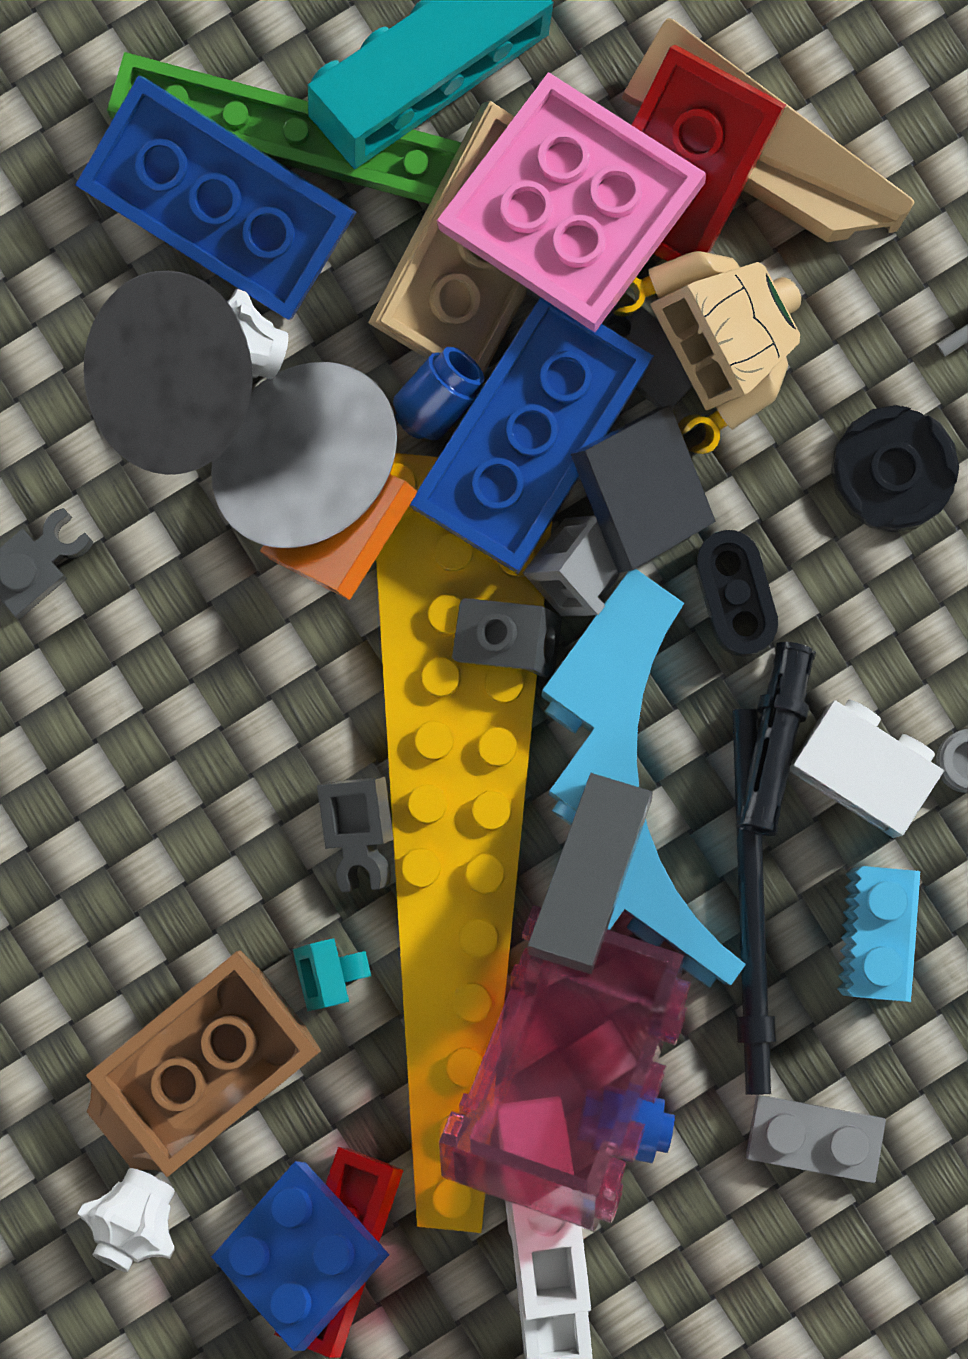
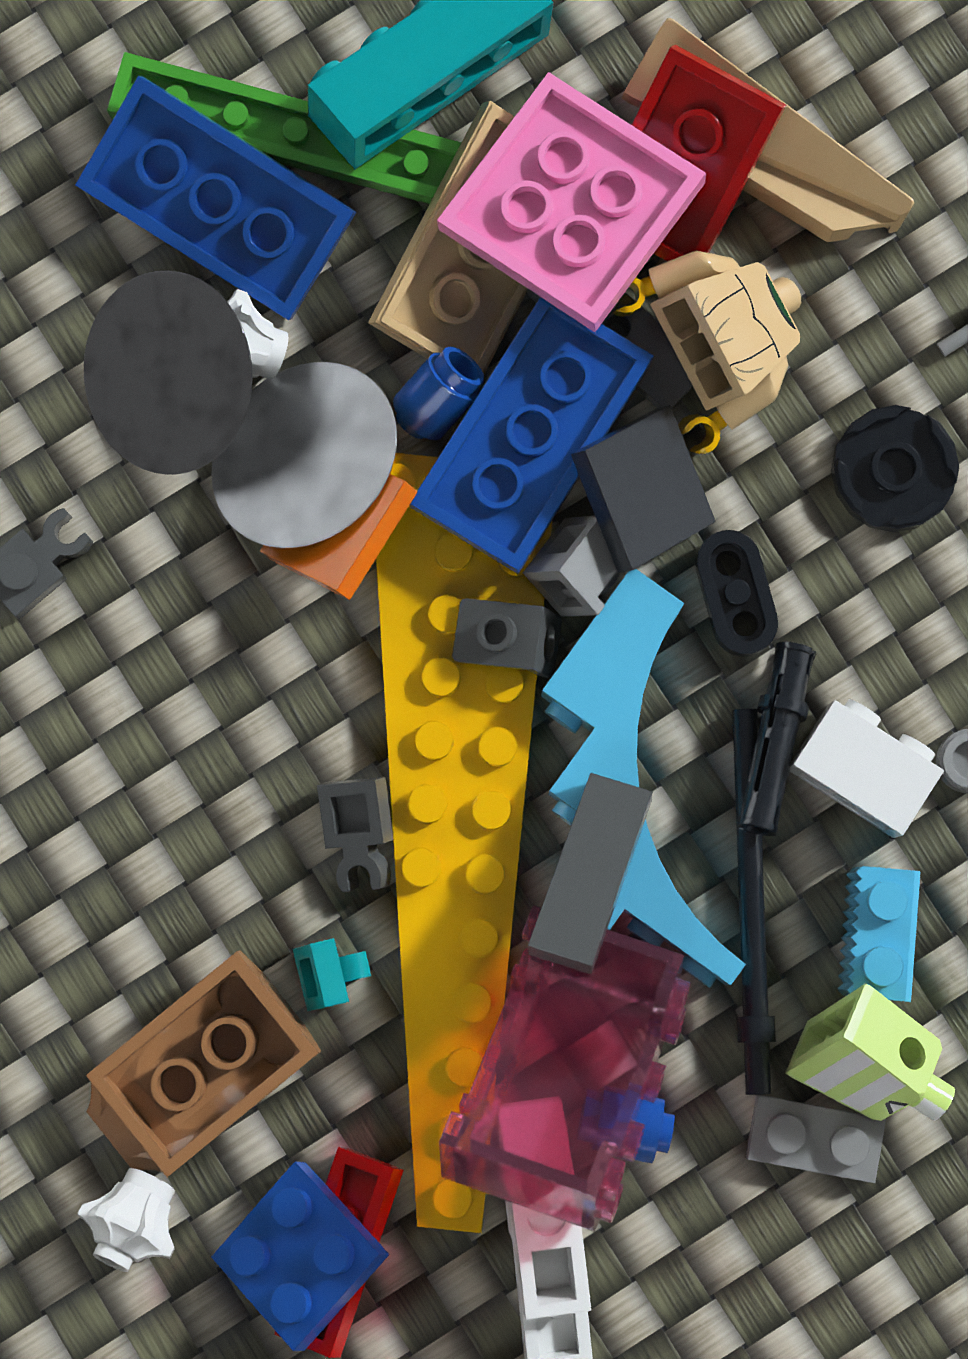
(871, 1058): none -> yellowish green torso

